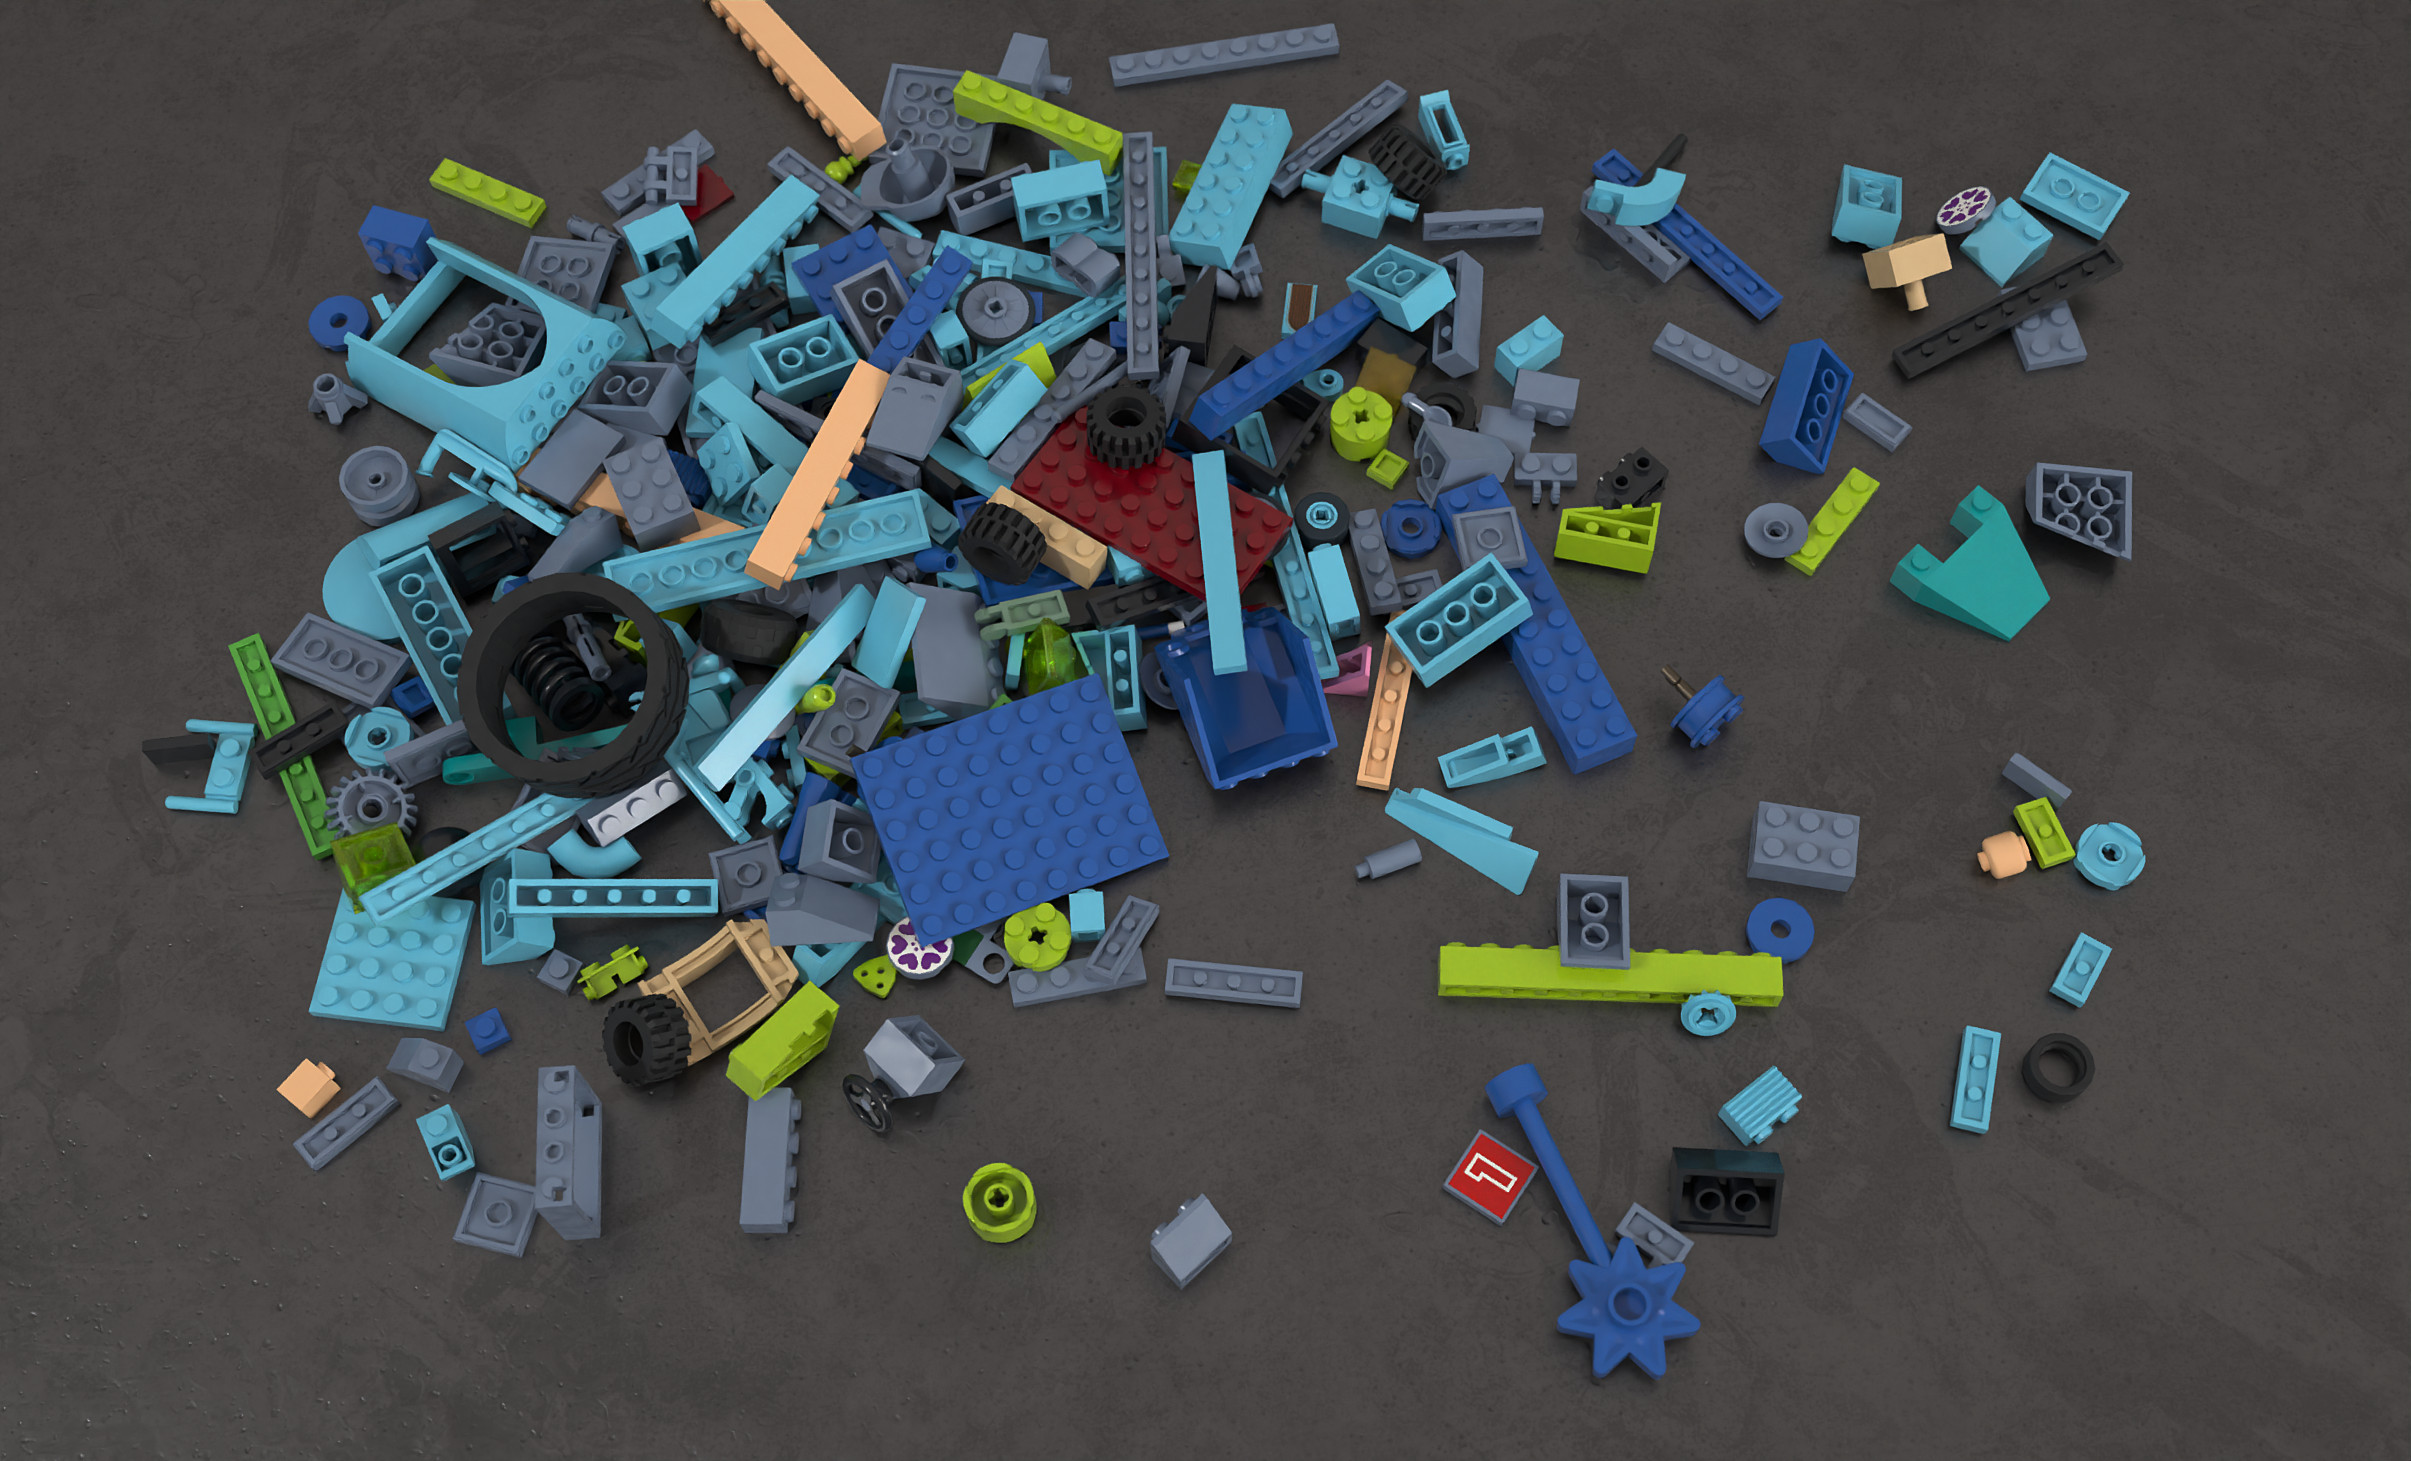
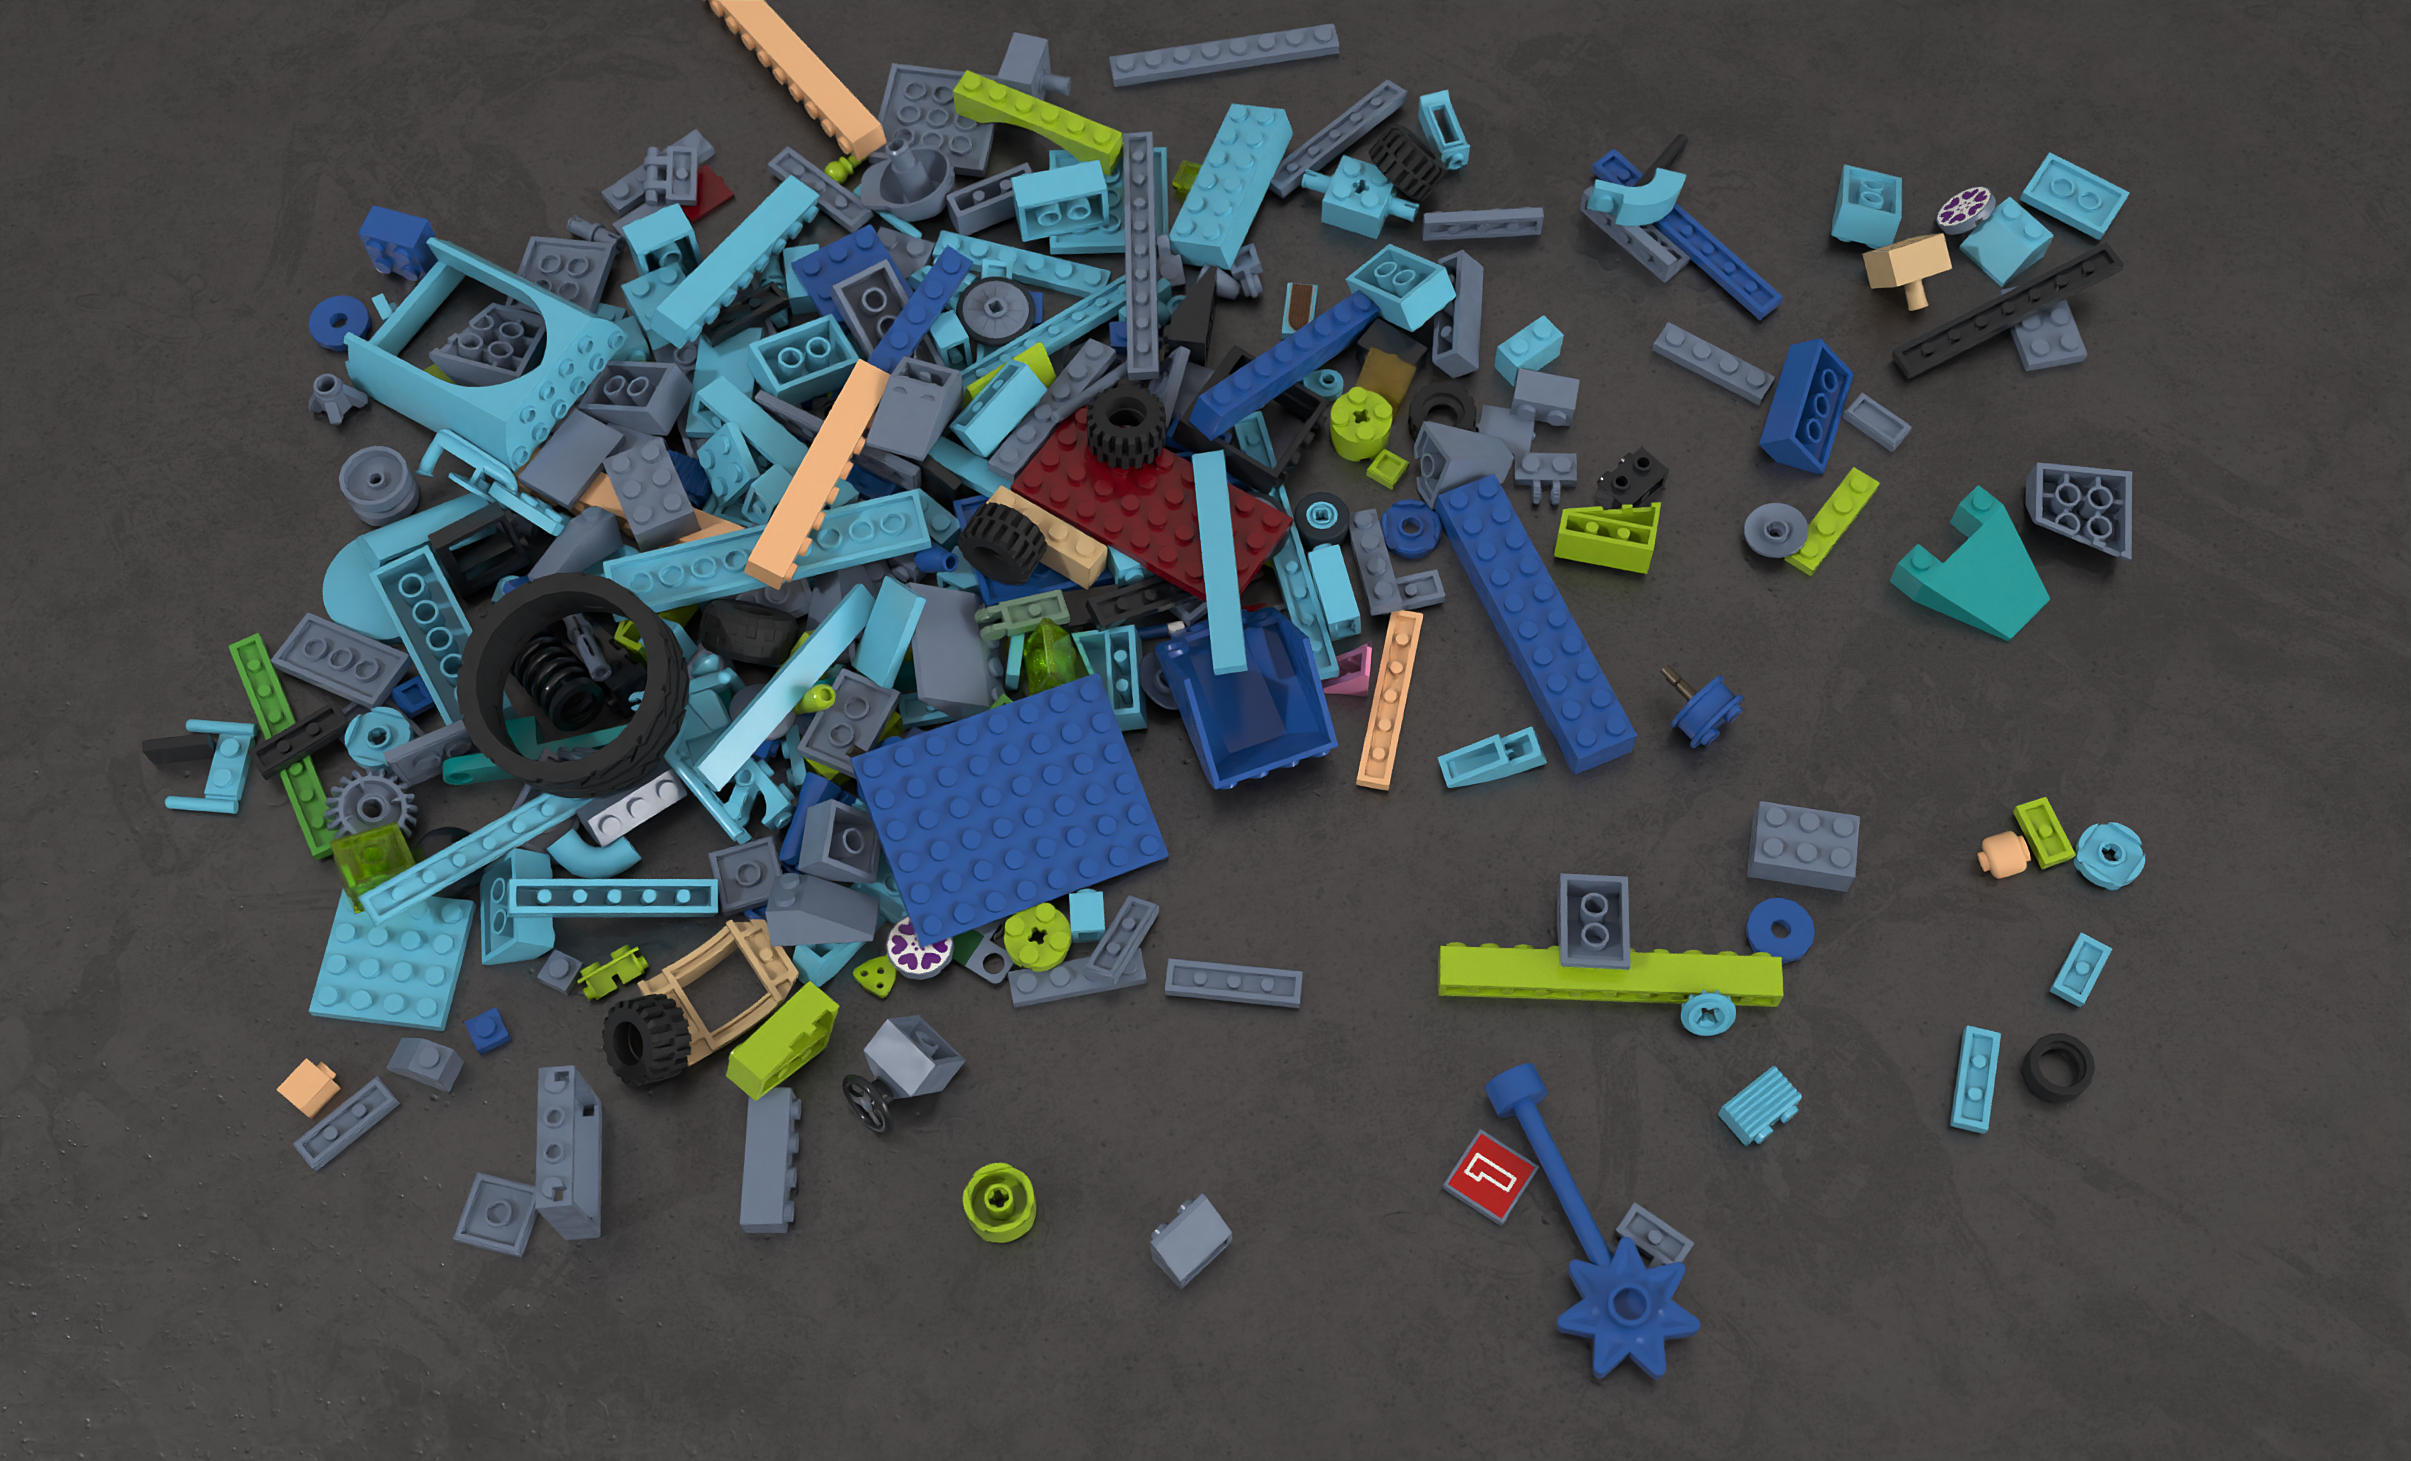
(447, 1141): medium azure slope -> none
(488, 193): lime plate -> none
(1085, 264): sand blue brick -> none
(1389, 860): sand blue cylinder -> none
(1430, 413): sand blue piece -> none
(1459, 620): medium azure brick -> none
(1466, 835): medium azure wedge -> none
(1487, 532): sand blue tile -> none
(1725, 1191): black slope -> none
(2036, 781): sand blue tile -> none

